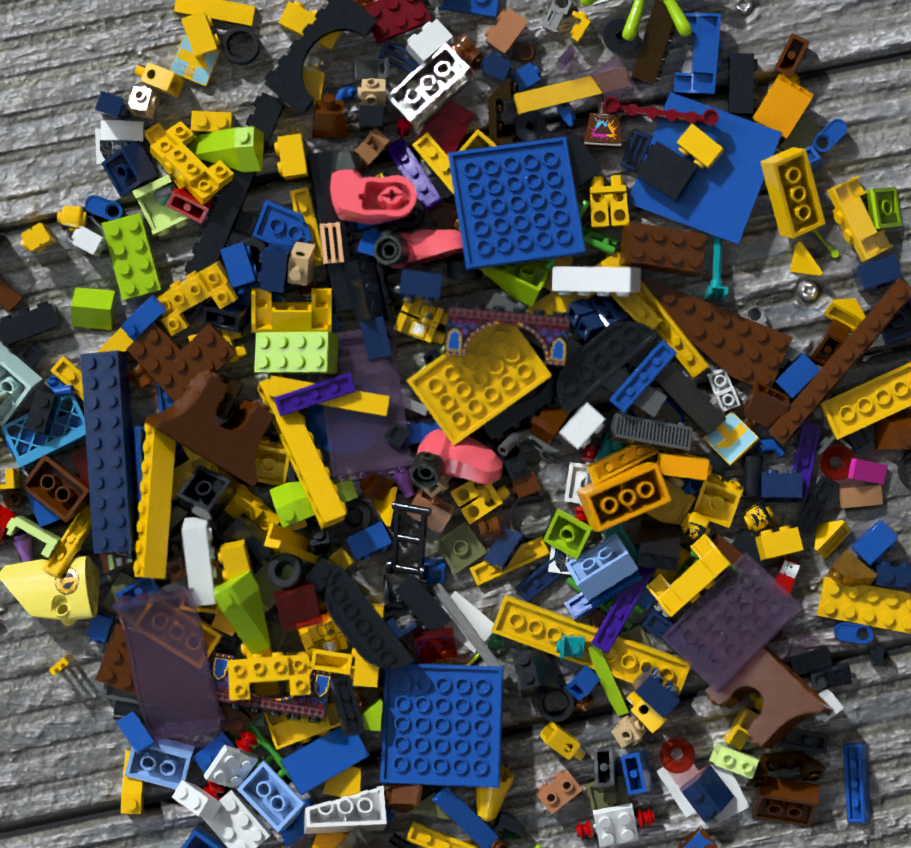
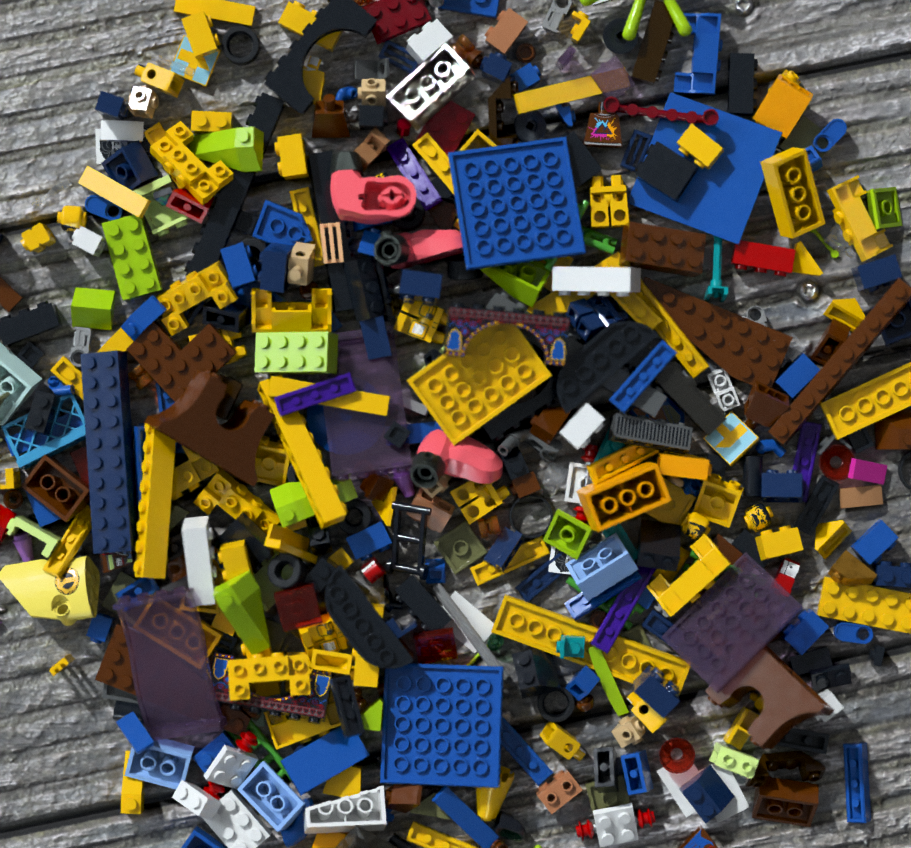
(81, 343): none -> light grey piece
(114, 192): none -> yellow tile
(206, 493): black brick -> none
(373, 570): none -> red leg
(524, 754): none -> blue tile
(763, 258): none -> red brick
(792, 55): reddish brown slope -> none
(805, 631): none -> blue brick

